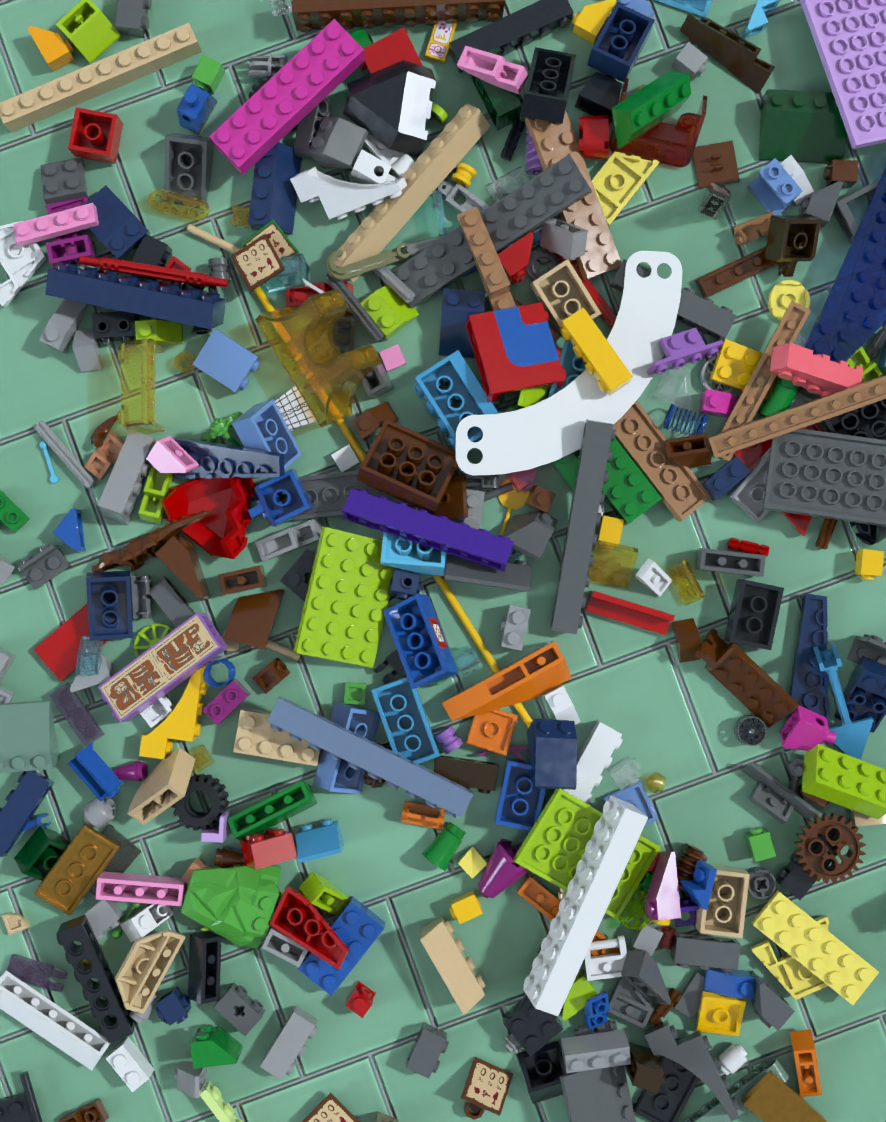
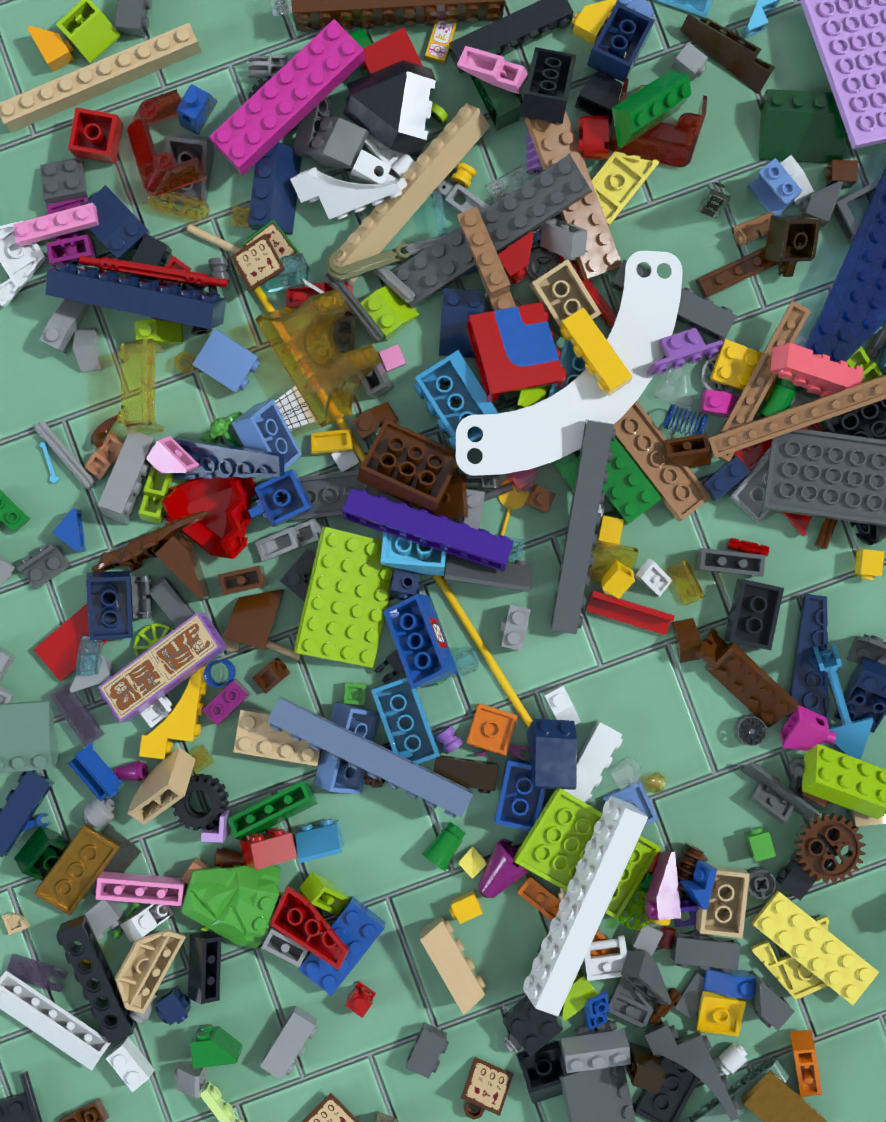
(114, 327): black brick -> none
(160, 172): none -> clear red windscreen
(208, 74): bright green brick -> none
(241, 1019): dark grey brick -> none
(331, 442): none -> yellow tile
(423, 815): orange hinge -> none
(512, 140): black axle -> none
(513, 684): orange wedge -> none
(531, 532): dark grey slope -> none
(617, 579): none -> yellow brick
(715, 164): reddish brown piece -> none
(783, 294): light yellow tile -> none

